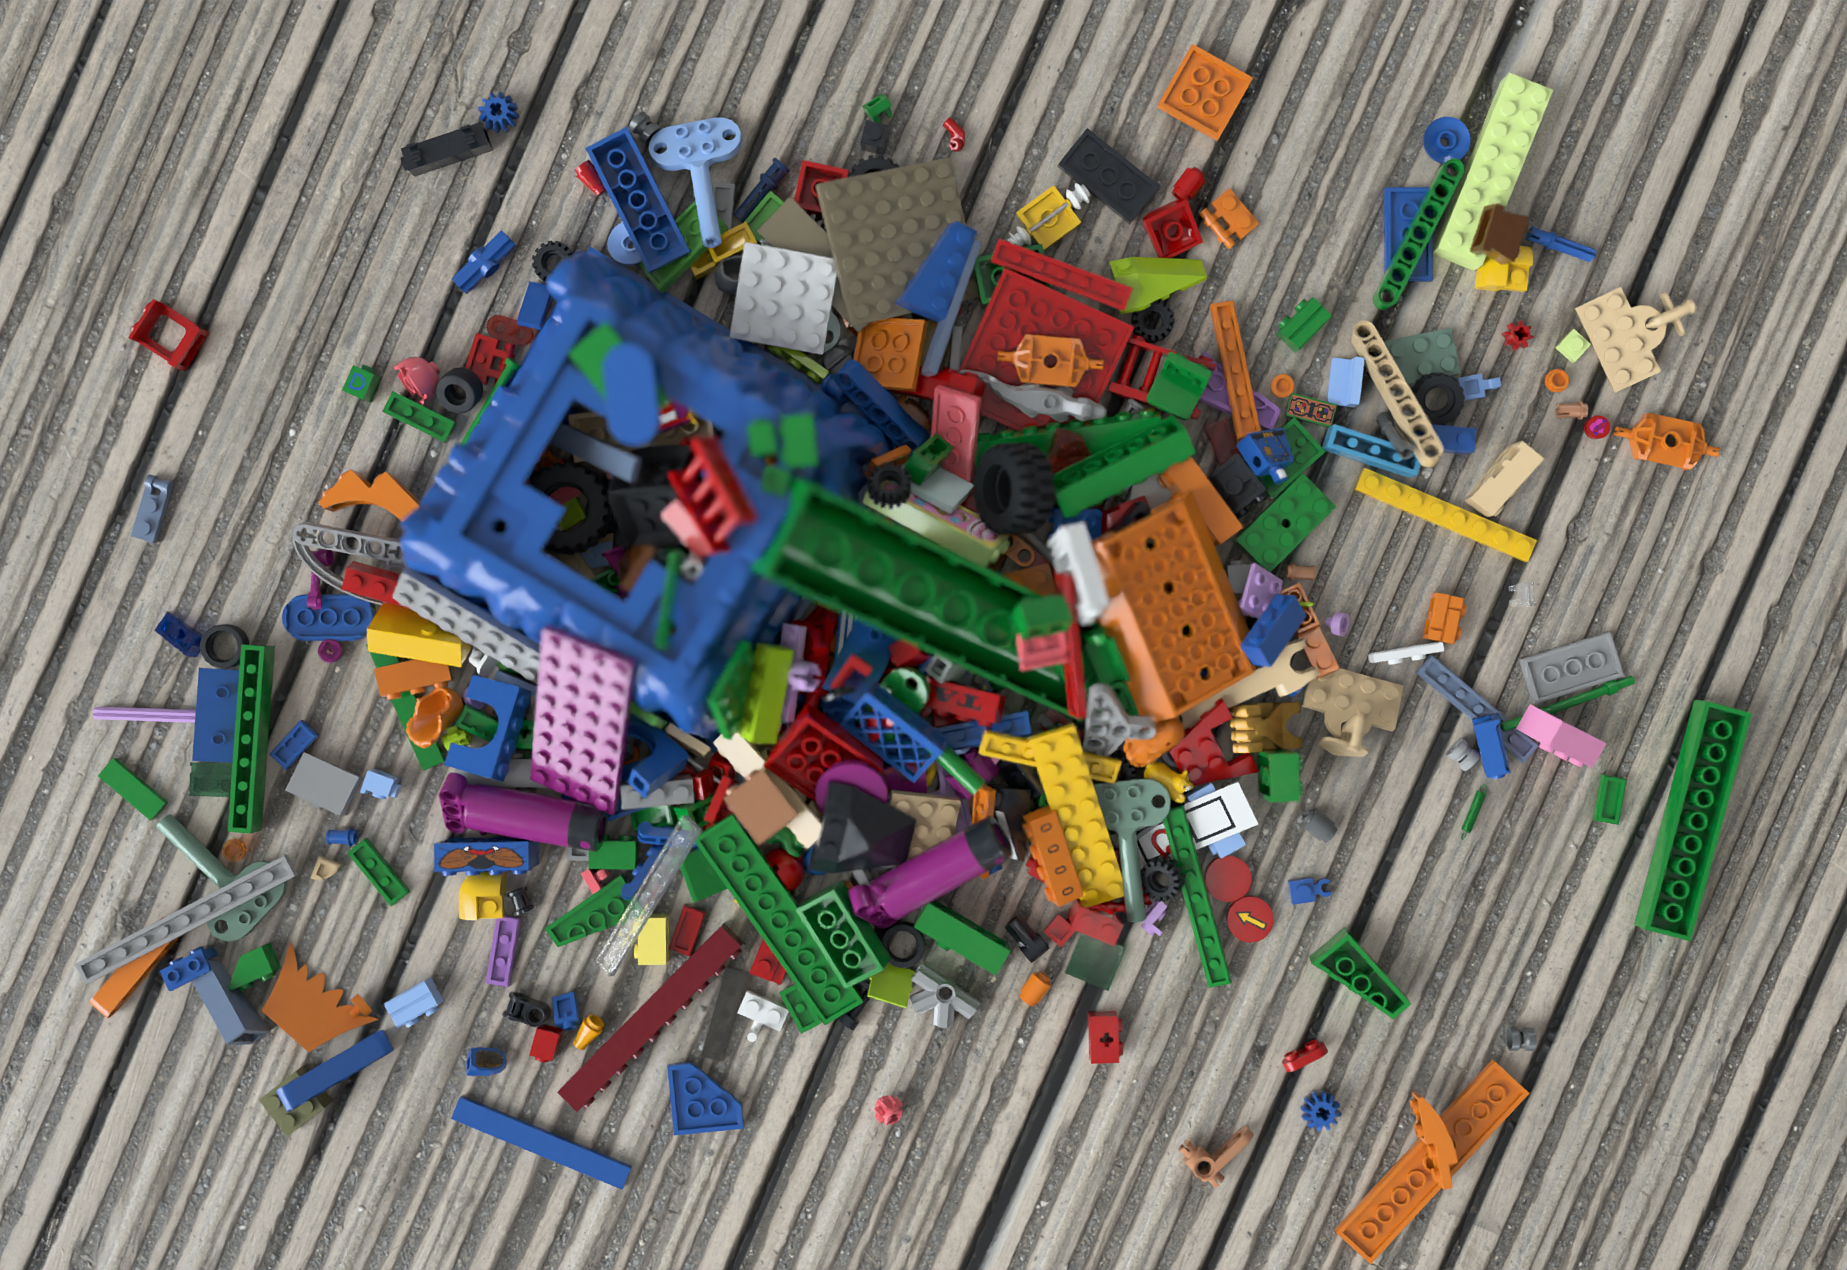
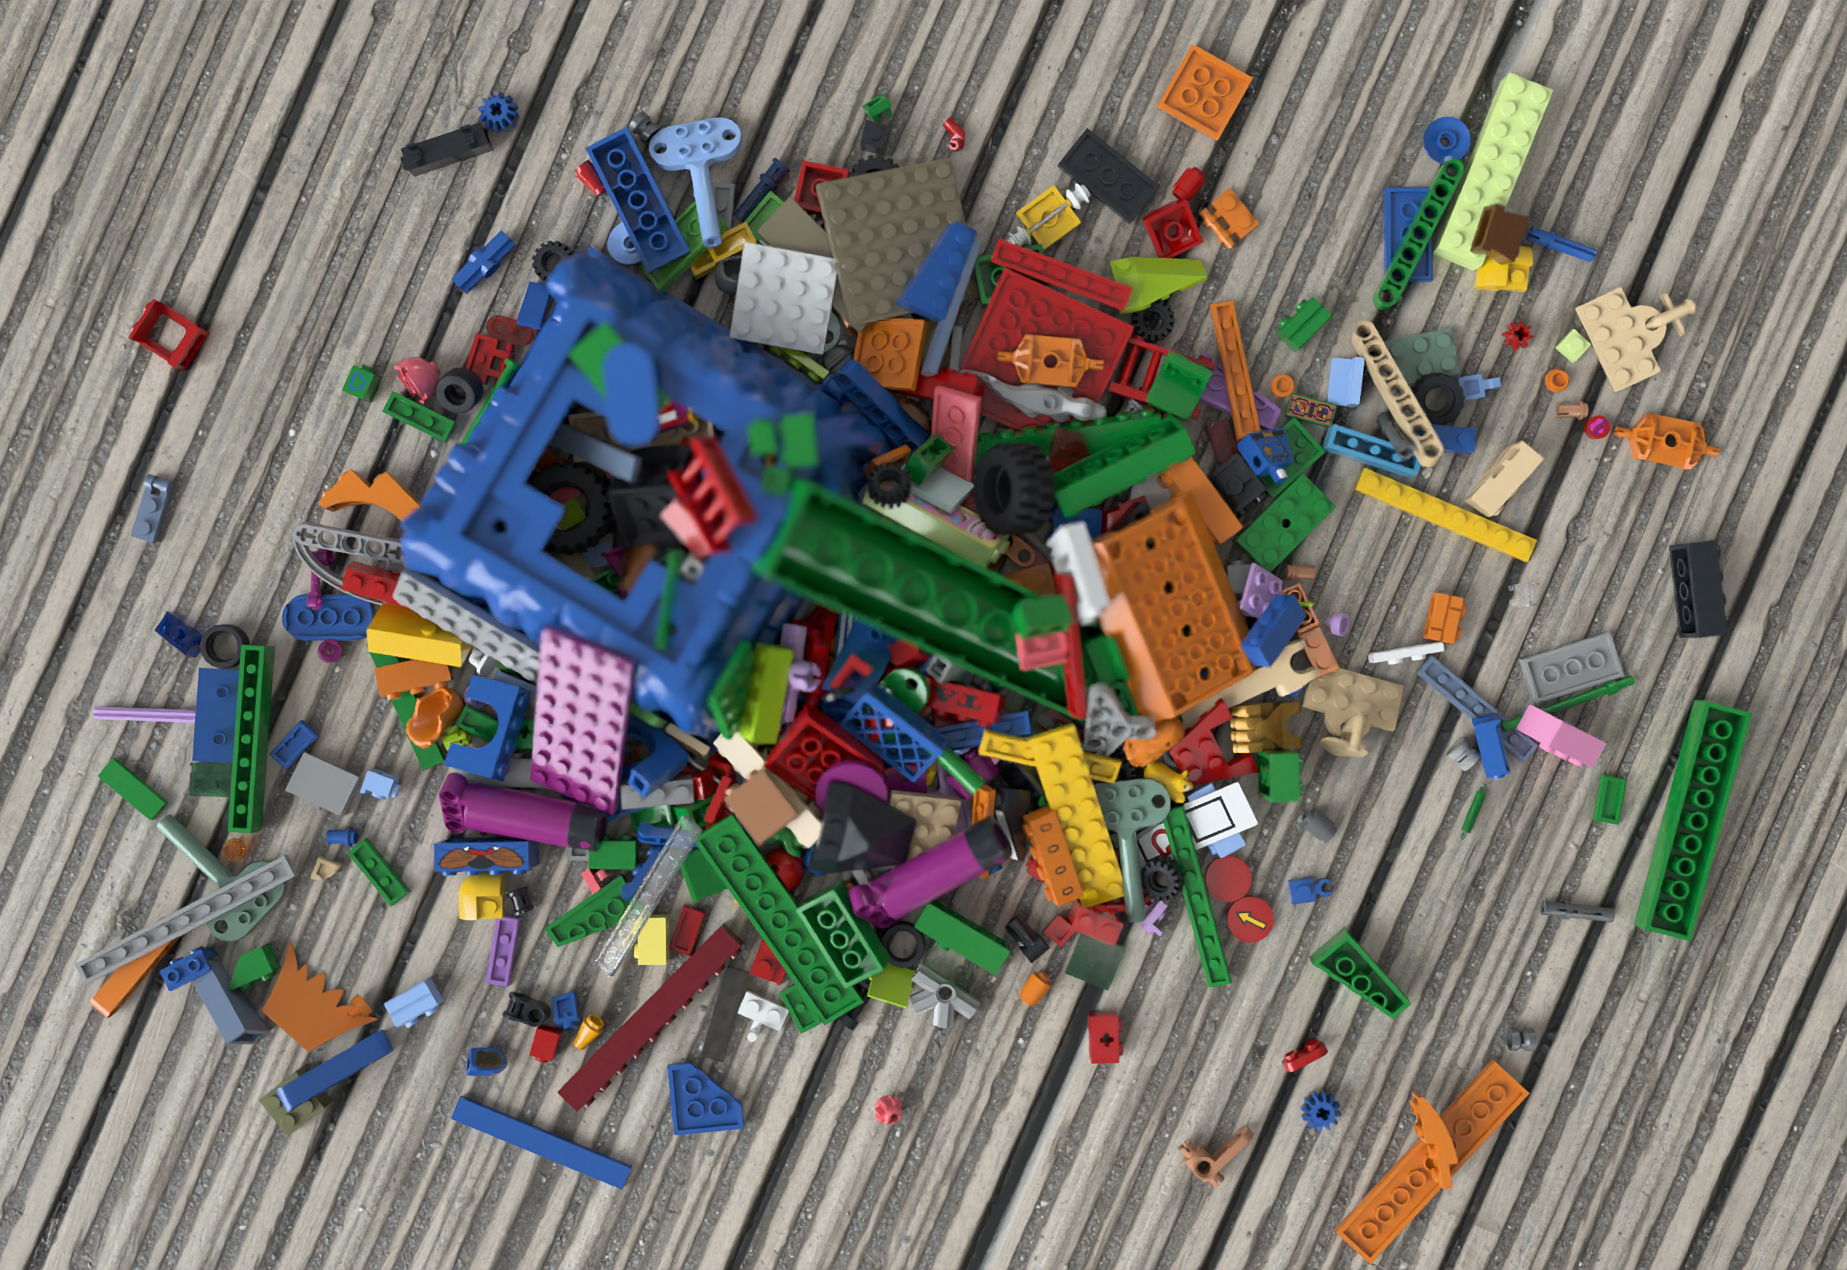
(1097, 635): green tile -> none
(1551, 908): none -> dark grey pin
(1698, 589): none -> black brick

